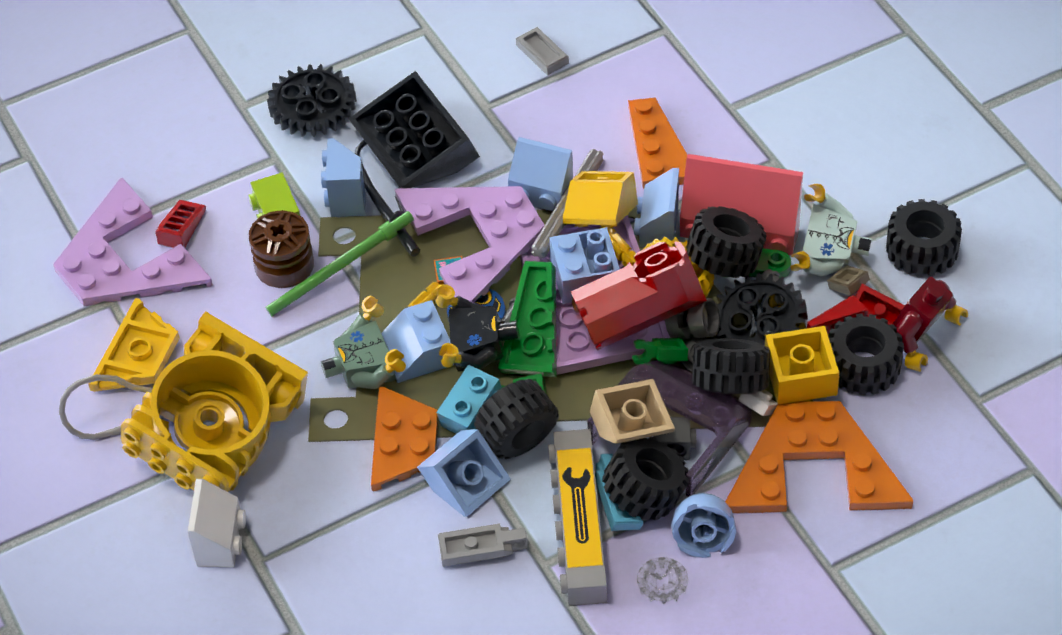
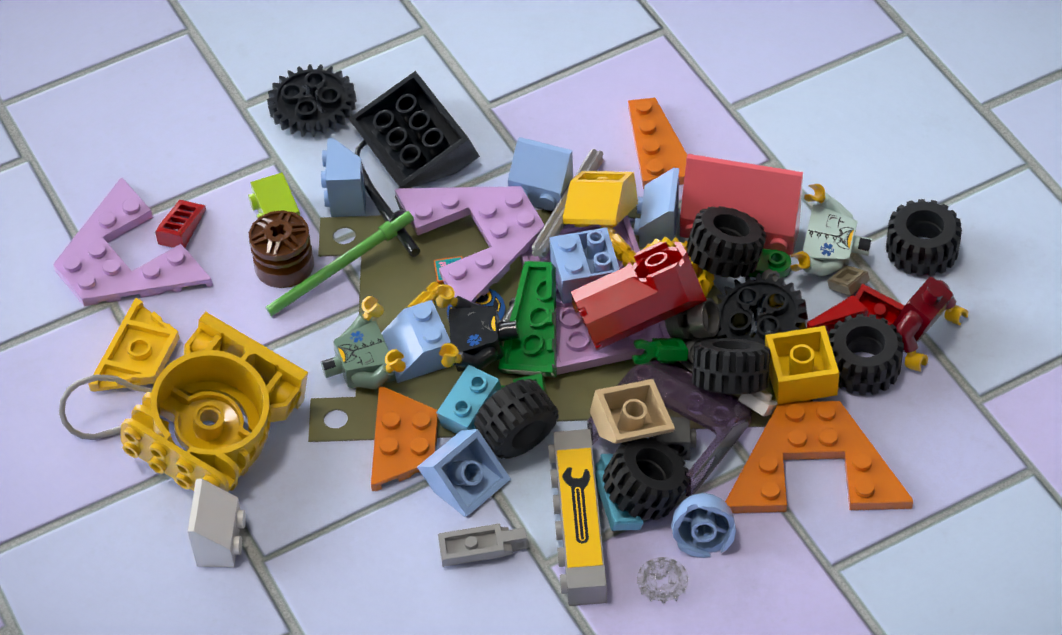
(542, 51): light grey tile -> none

